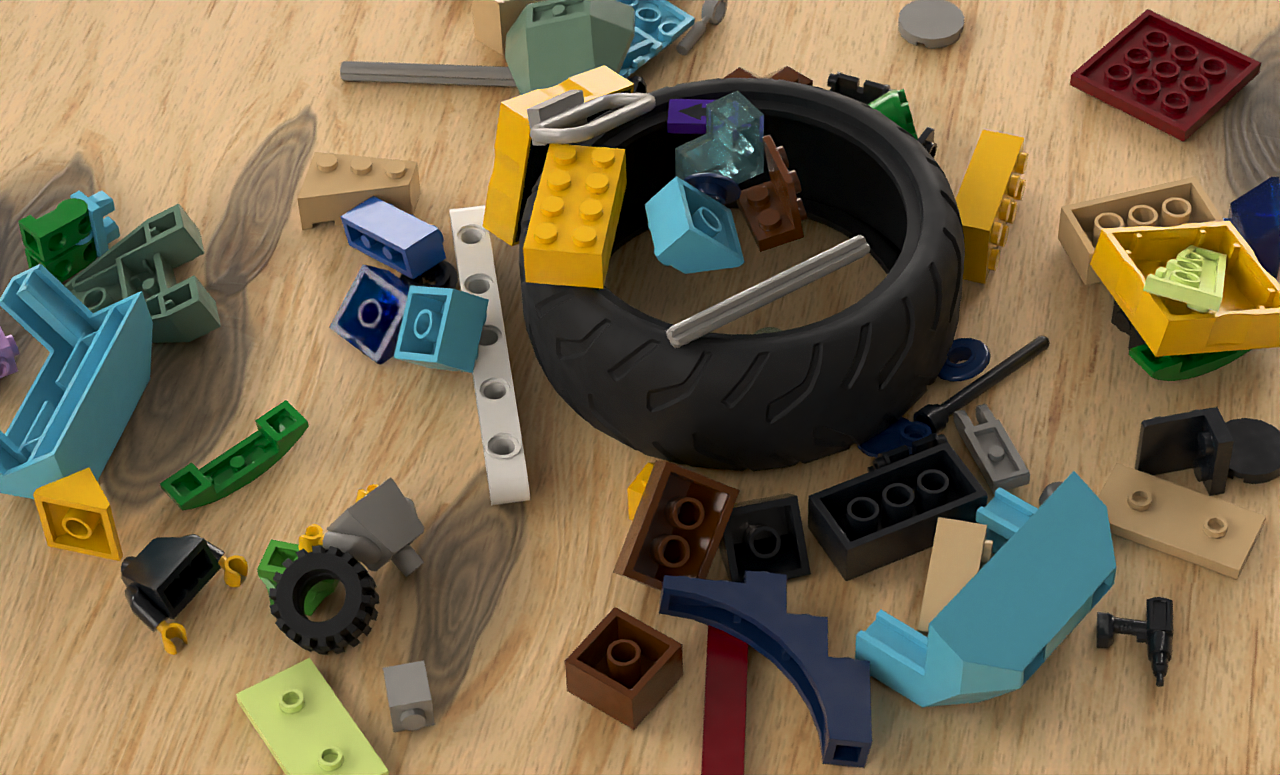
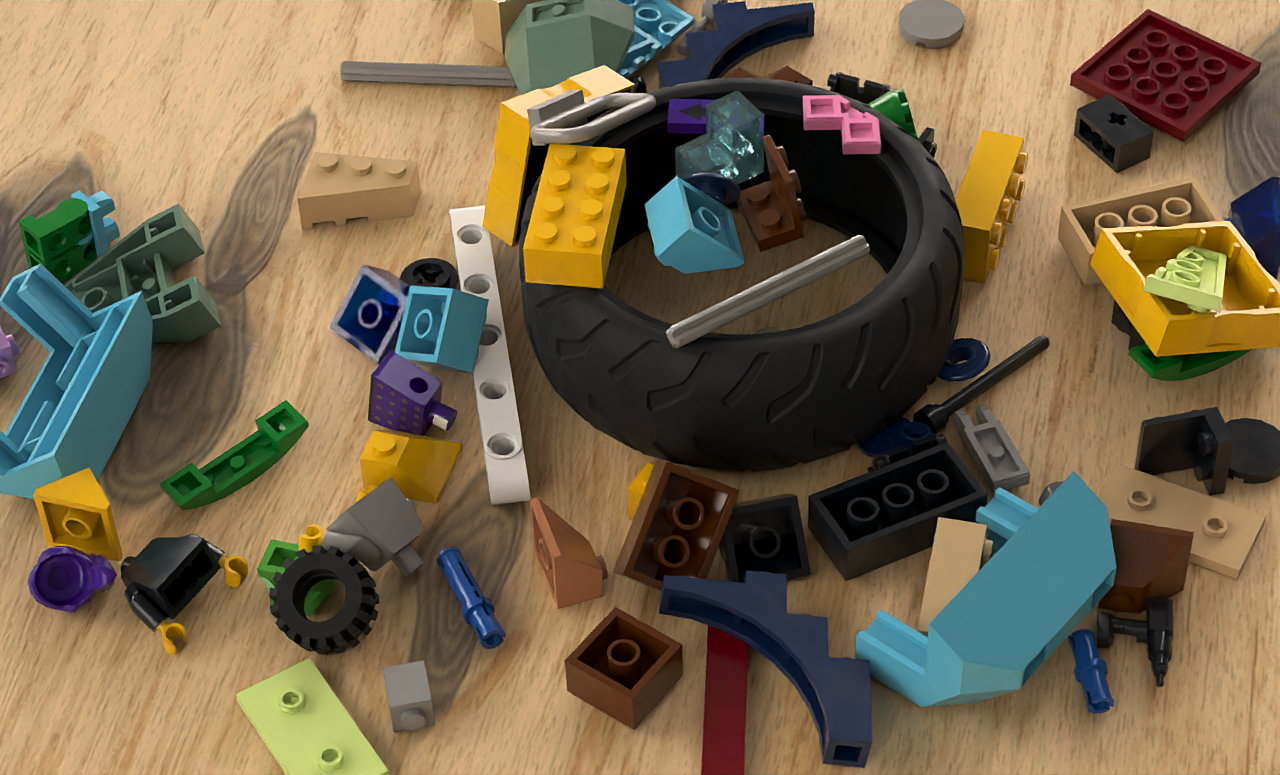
(69, 578): none -> dark purple hair
(393, 237): blue brick -> none
(407, 397): none -> dark purple torso
(413, 461): none -> yellow slope
(476, 608): none -> blue pin
(565, 558): none -> nougat slope
(734, 37): none -> dark blue arch
(833, 112): none -> bright pink tile
(1091, 671): none -> blue pin
(1113, 133): none -> black brick
(1148, 563): none -> reddish brown slope

